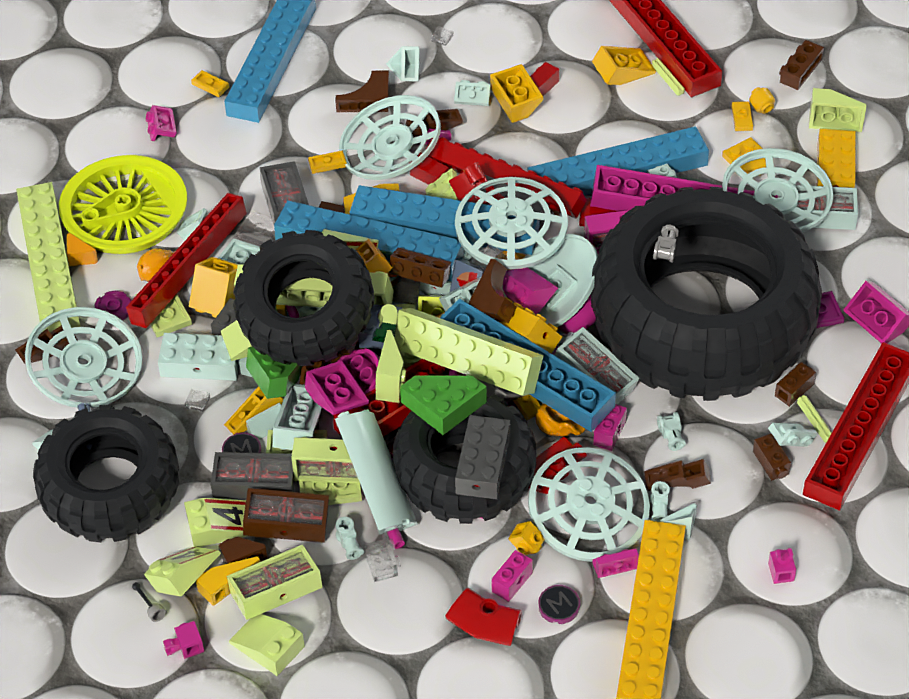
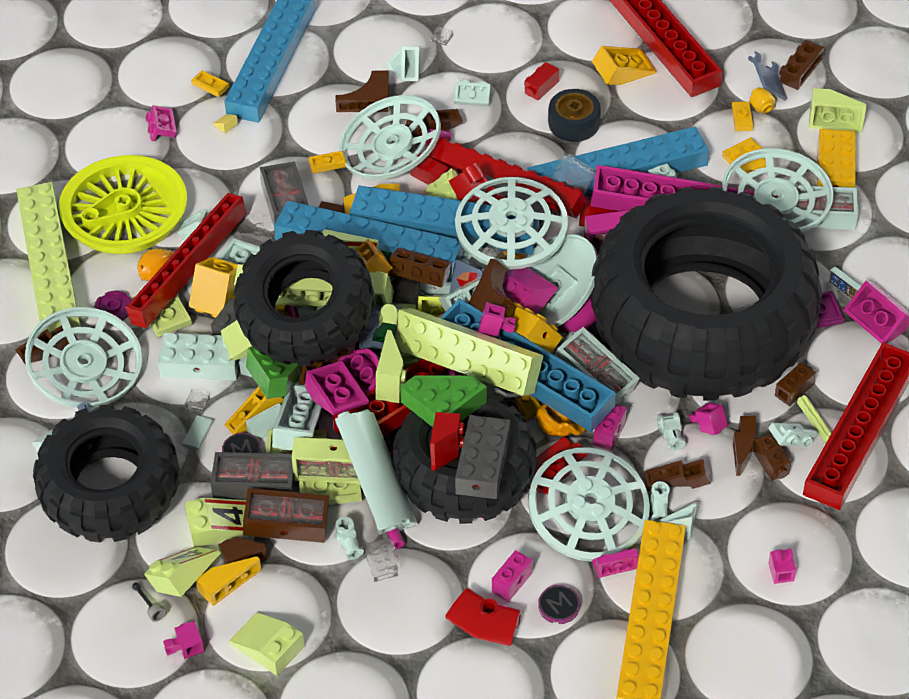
(79, 252): light orange slope -> none
(197, 432): none -> light aqua piece
(226, 122): none -> light yellow slope
(274, 582): yellowish green brick -> none
(446, 439): none -> red slope
(493, 319): none -> dark pink brick
(515, 92): yellow slope -> none
(526, 538): yellow brick -> none
(573, 173): none -> clear tile
(574, 115): none -> black wheel
(666, 244): light grey connector -> none
(668, 77): yellowish green axle -> none
(710, 418): none -> dark pink brick
(743, 442): none -> reddish brown slope
(769, 76): none -> sand blue flag
(843, 282): none -> tile

